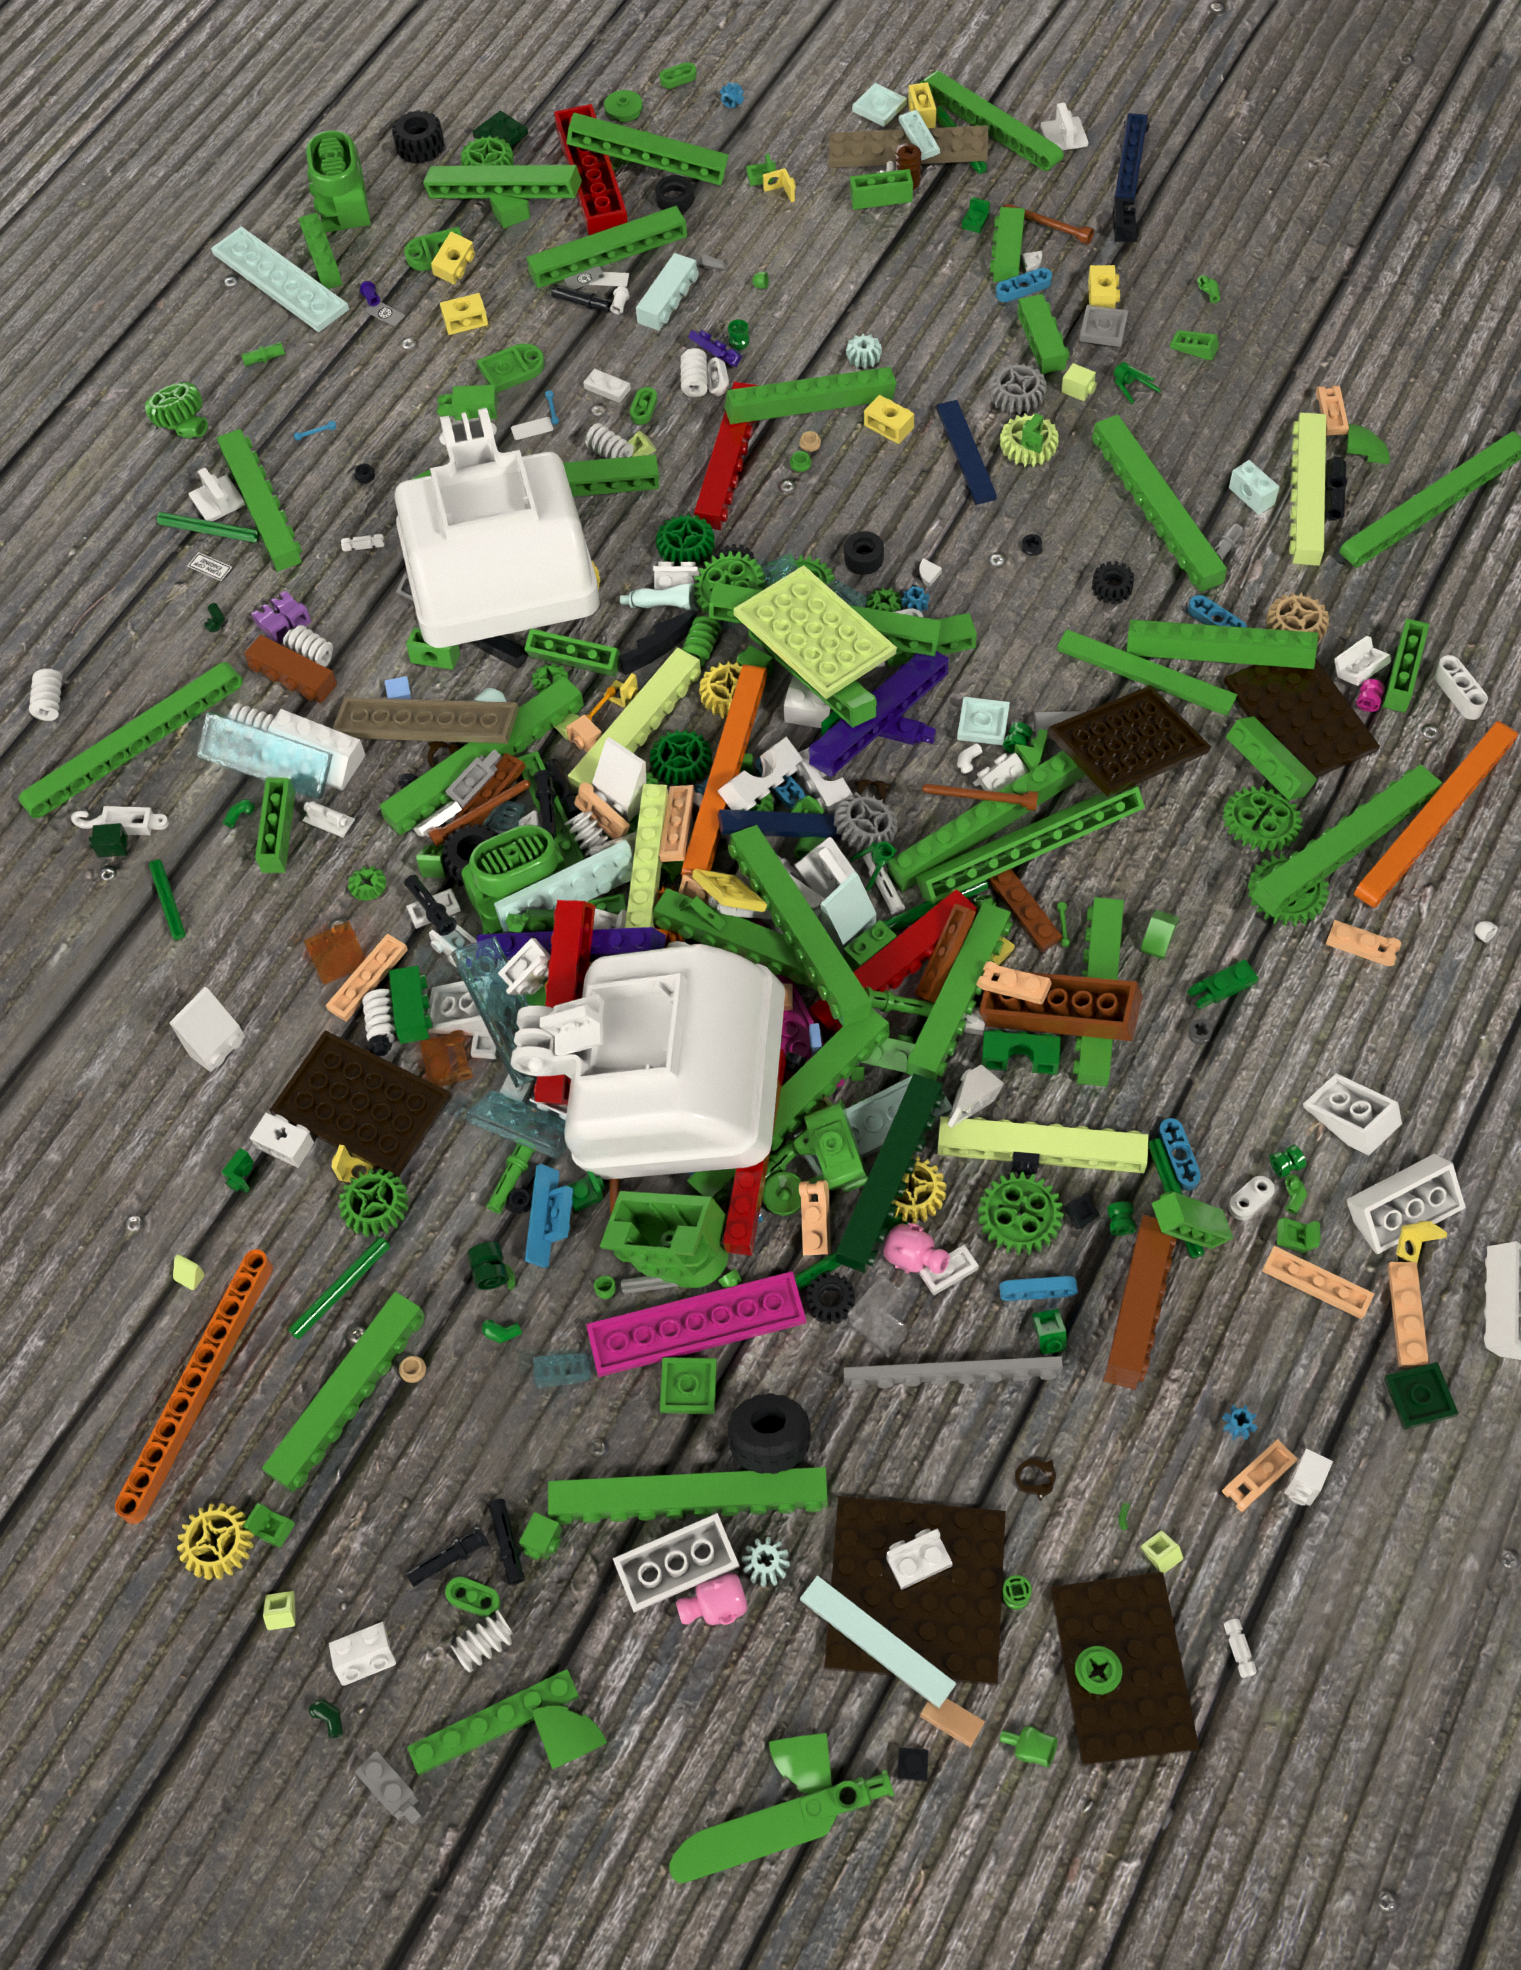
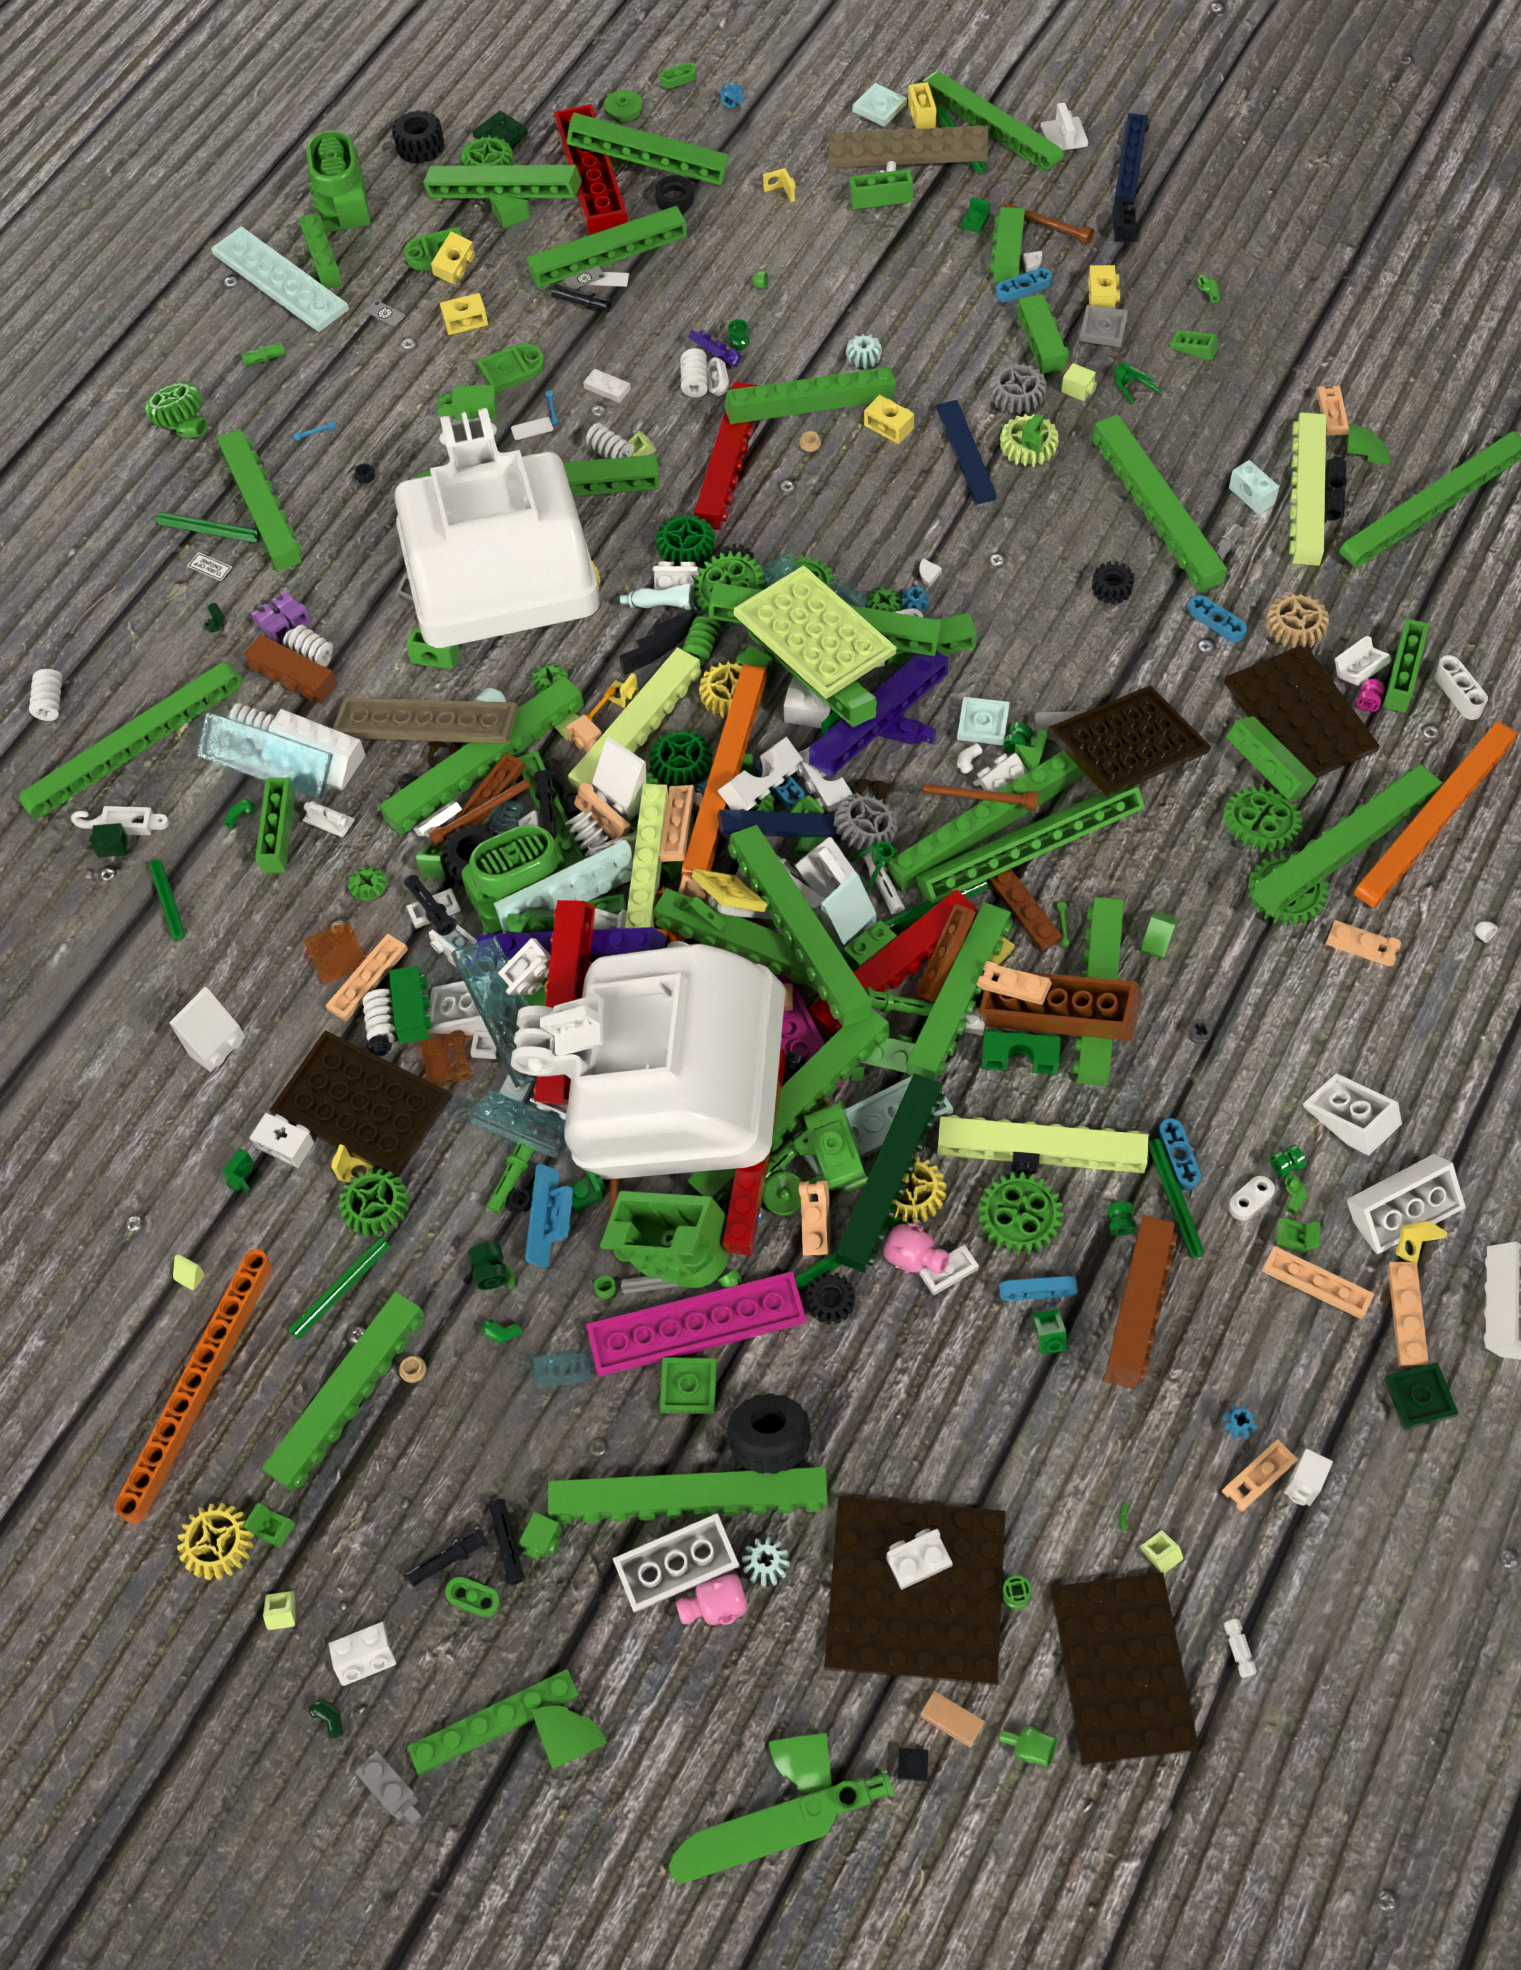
(216, 496): white bracket -> none
(362, 542): white axle -> none
(368, 290): dark purple pin -> none
(398, 688): light blue tile -> none
(473, 778): light grey hinge -> none
(483, 1641): white piece -> none
(504, 650): black slope -> none
(573, 652): bright green brick -> none
(621, 295): white pin -> none
(643, 405): bright green plate -> none
(667, 291): light aqua brick -> none
(710, 262): light grey bar -> none
(756, 171): bright green bracket -> none
(800, 461): bright green plate -> none
(815, 1039): light blue tile -> none
(861, 542): black tyre -> none
(873, 1316): clear brick -> none
(878, 1642): light aqua tile -> none
(909, 157): reddish brown piece -> none
(919, 134): light aqua plate -> none
(964, 1372): light grey plate -> none
(976, 1091): white slope -> none
(978, 901): bright green plate -> none
(1027, 540): black bush -> none
(1039, 1490): dark brown piece -> none
(1081, 1211): black plate -> none
(1099, 1656): bright green gear -> none
(1147, 672): bright green tile -> none
(1191, 1220): bright green brick -> none
(1222, 644): bright green brick -> none
(1224, 984): green hinge -> none

